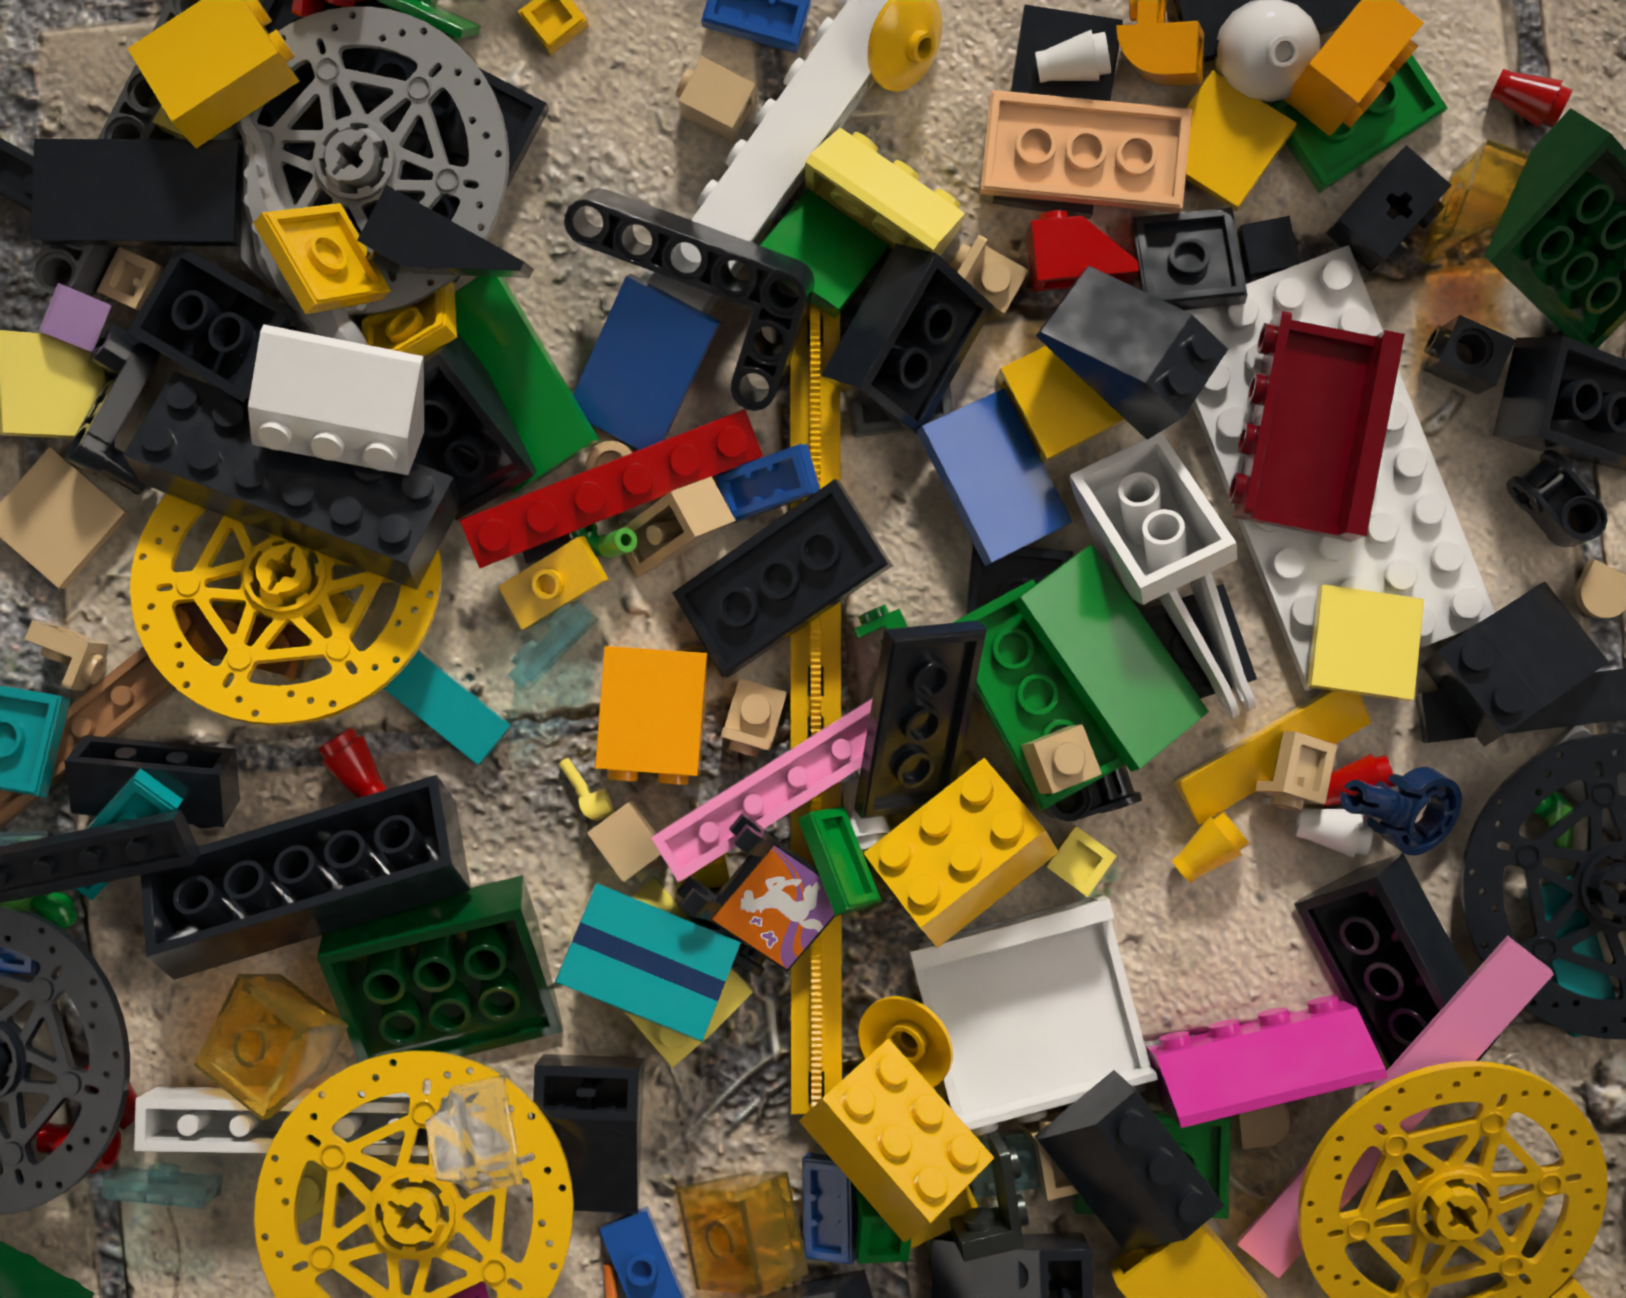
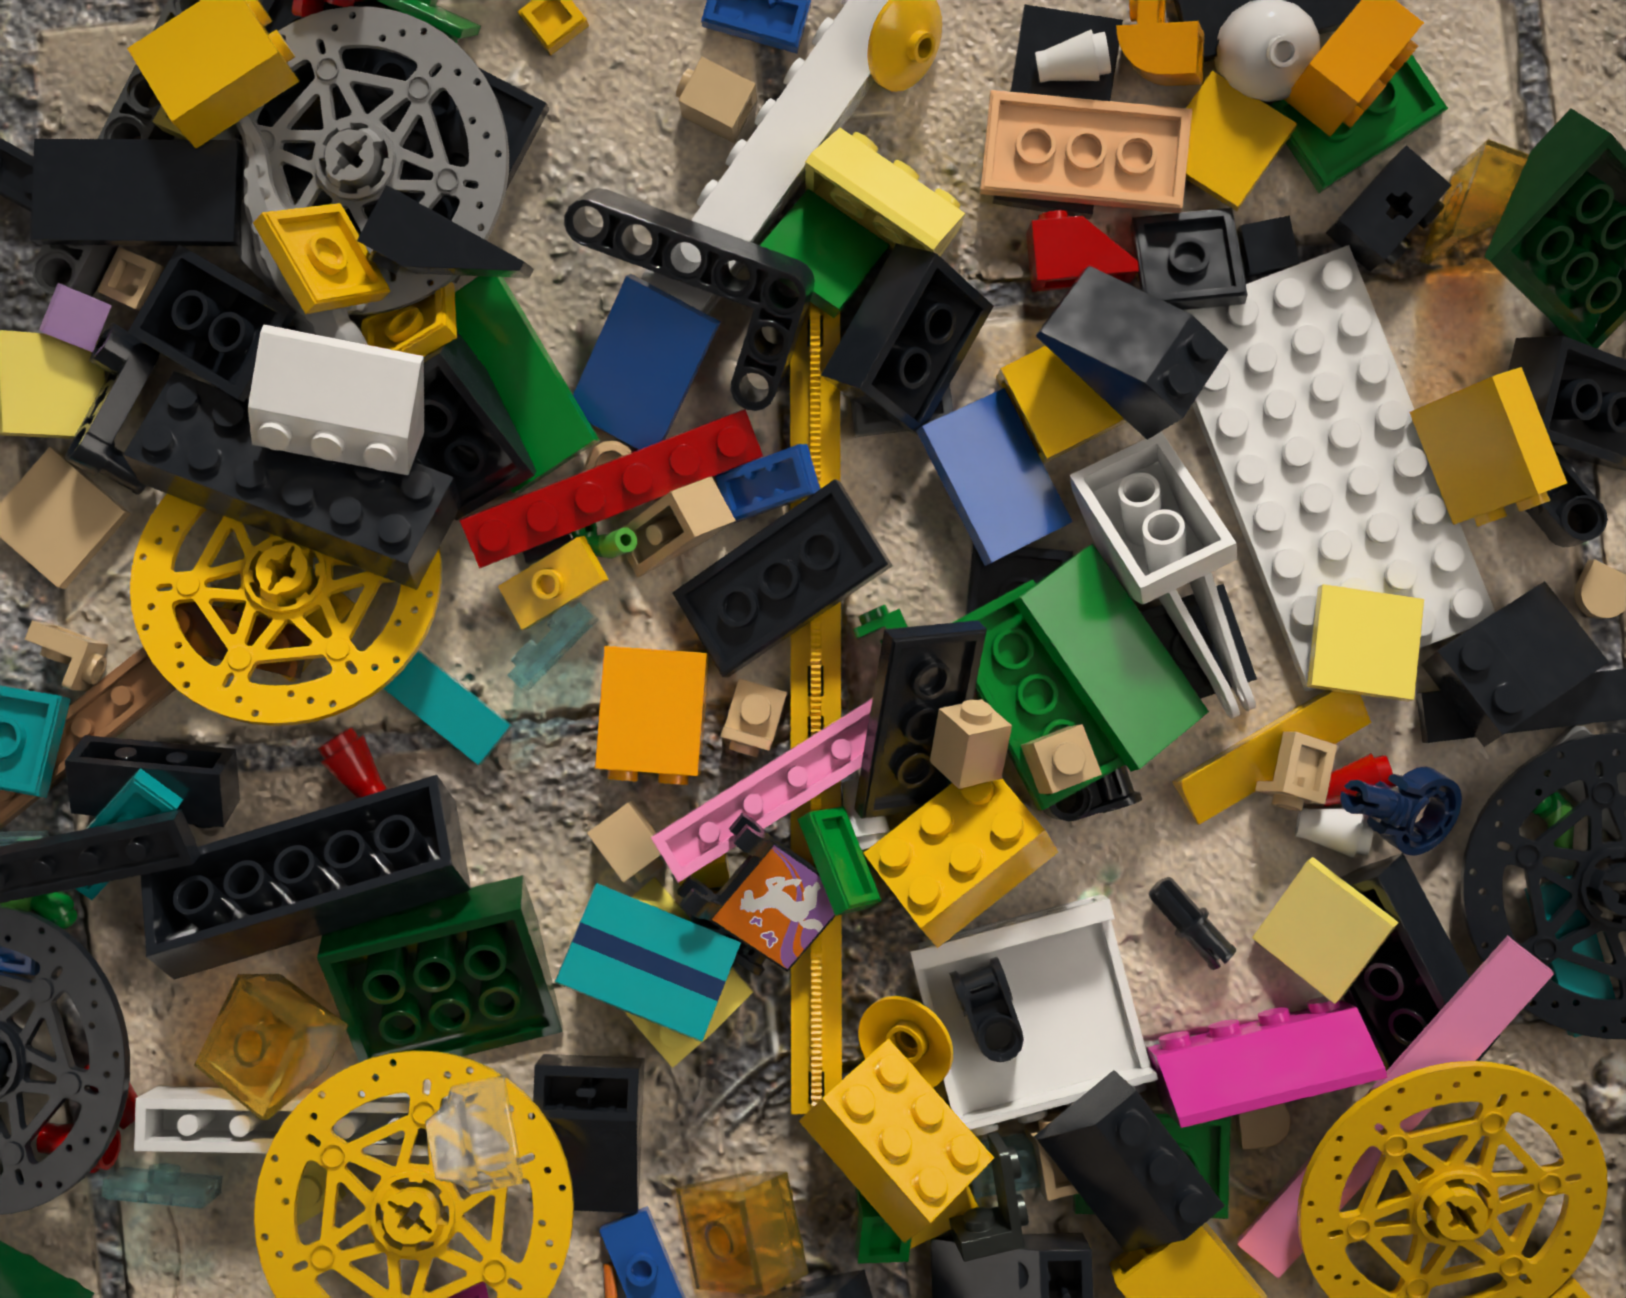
(593, 805): light yellow hand -> none
(828, 1211): blue plate -> none
(970, 743): none -> tan brick
(988, 1006): none -> black piece
(990, 273): tan bracket -> none
(1080, 860): light yellow plate -> none
(1191, 922): none -> black axle
(1210, 848): yellow cone -> none
(1316, 428): dark red panel -> none
(1324, 930): none -> light yellow tile
(1488, 350): black brick -> none
(1489, 448): none -> yellow brick
(1532, 96): red cone -> none

